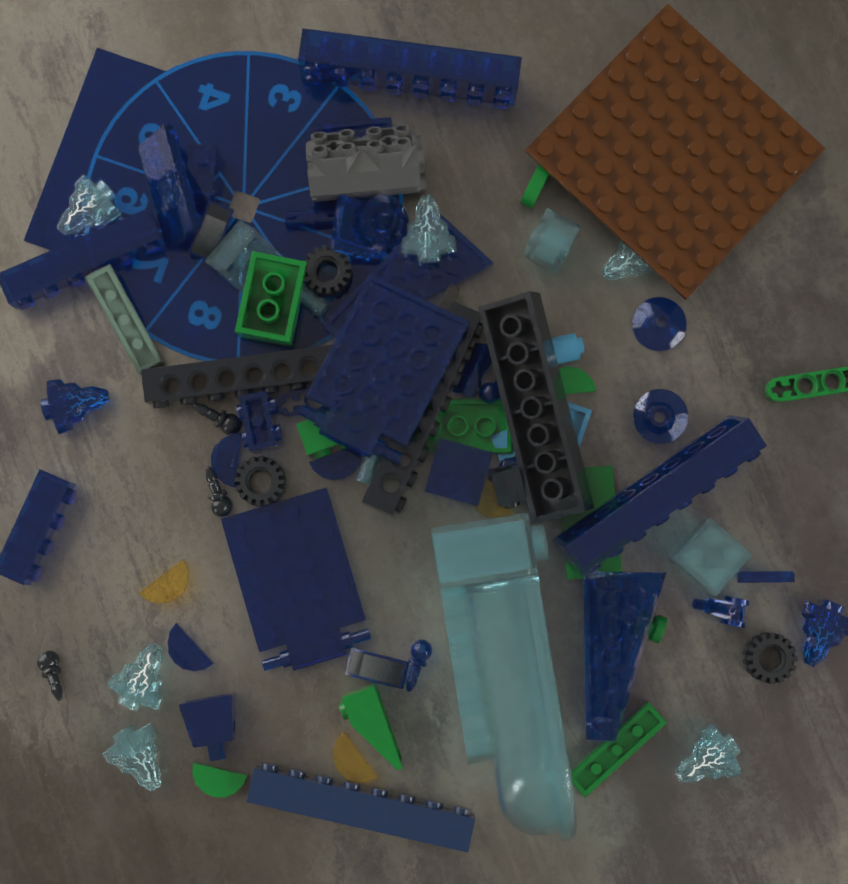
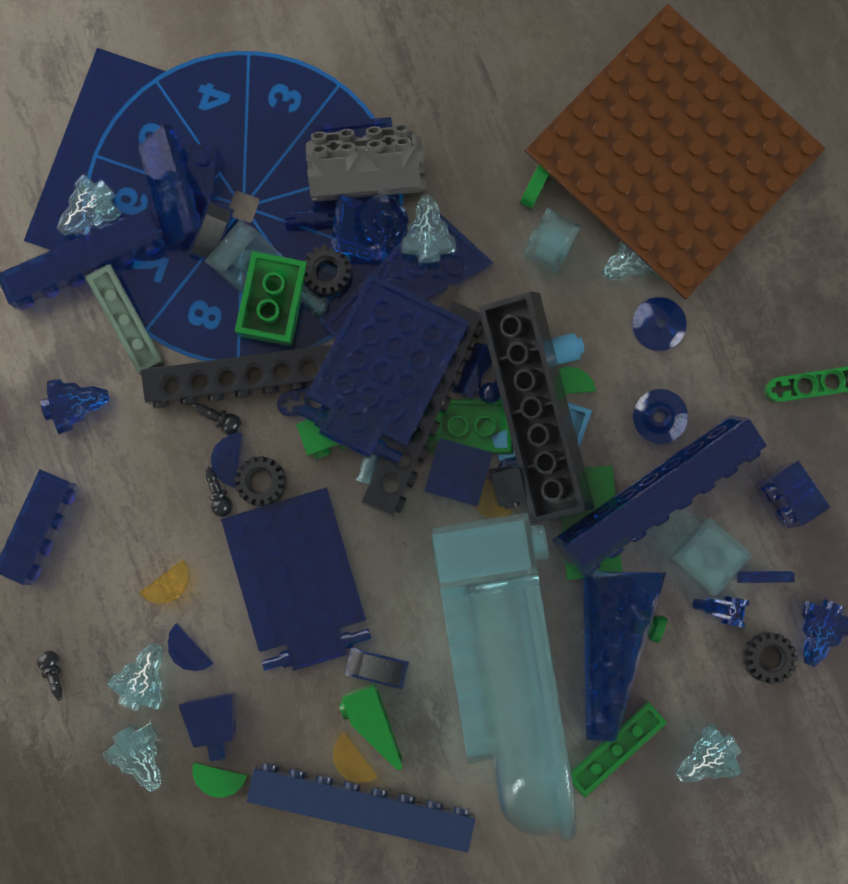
(260, 429): clear blue brick -> none
(337, 465): clear blue plate -> none
(409, 68): clear blue brick -> none
(420, 652): clear blue bar -> none
(793, 495): none -> clear blue brick

